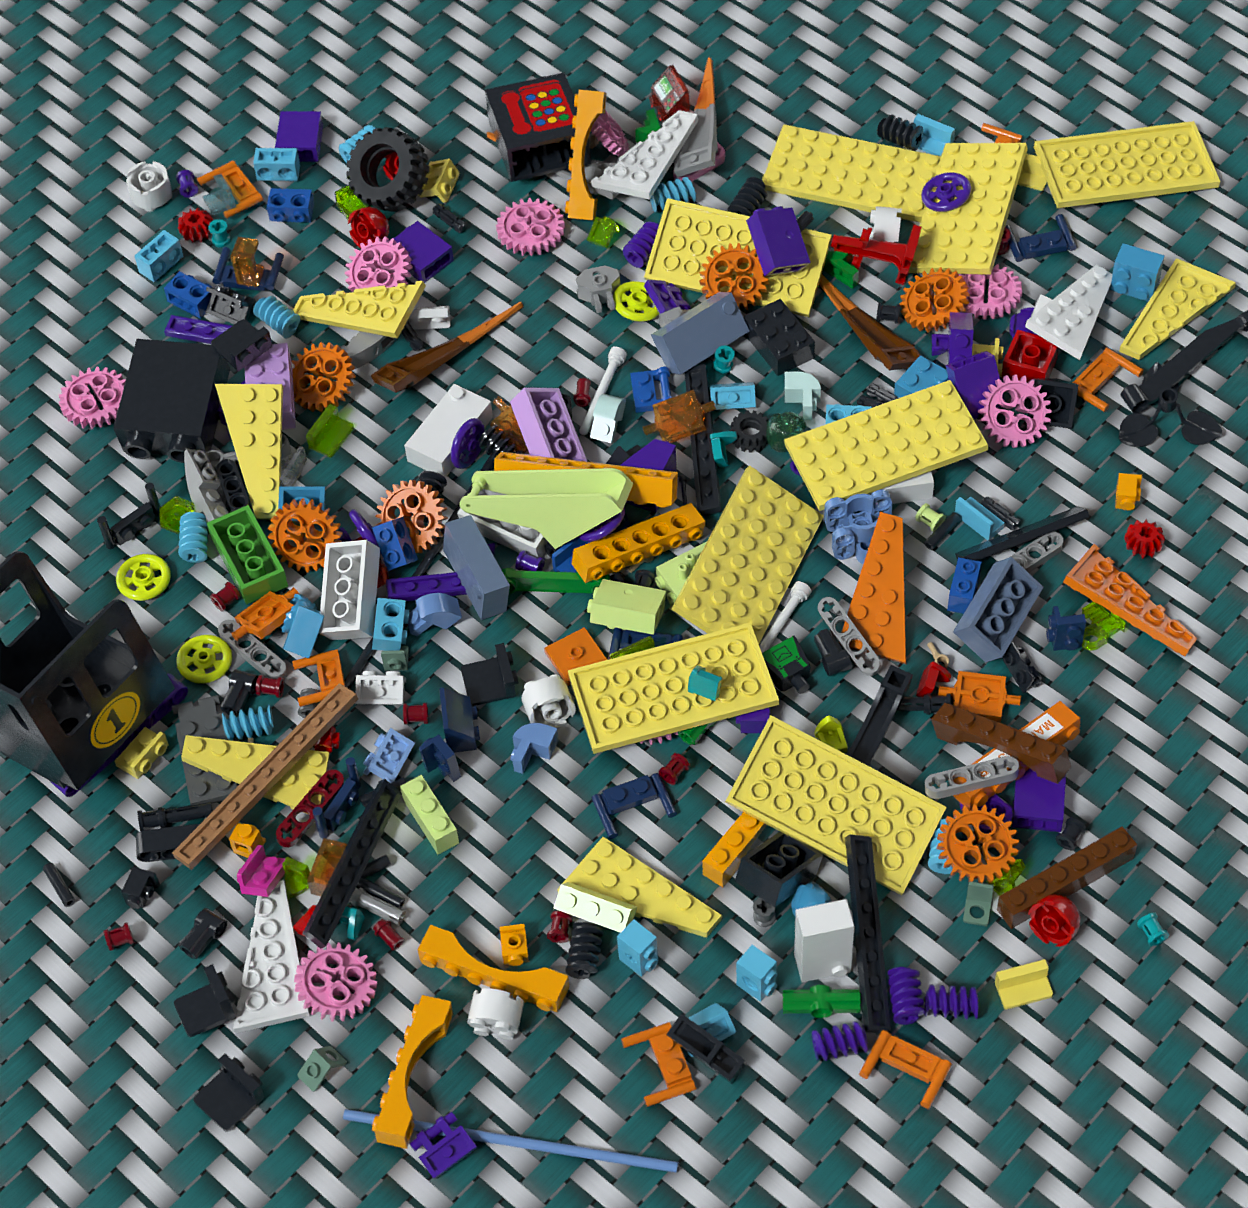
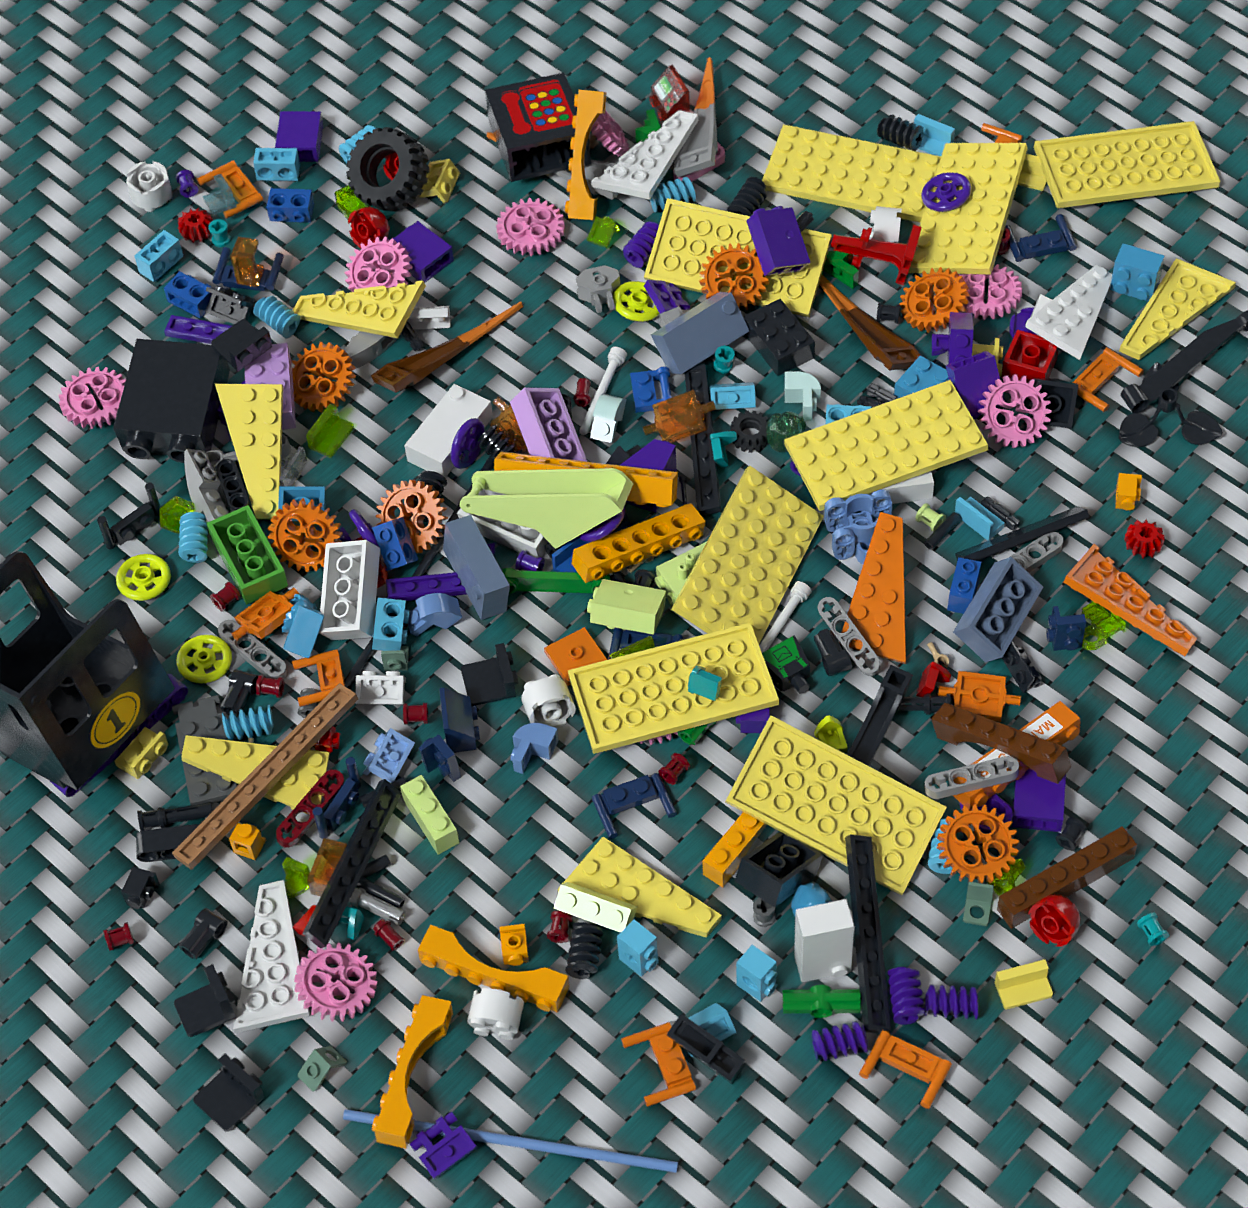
(58, 884): black piece -> none
(260, 873): dark pink bracket -> none
(449, 218): black axle -> none

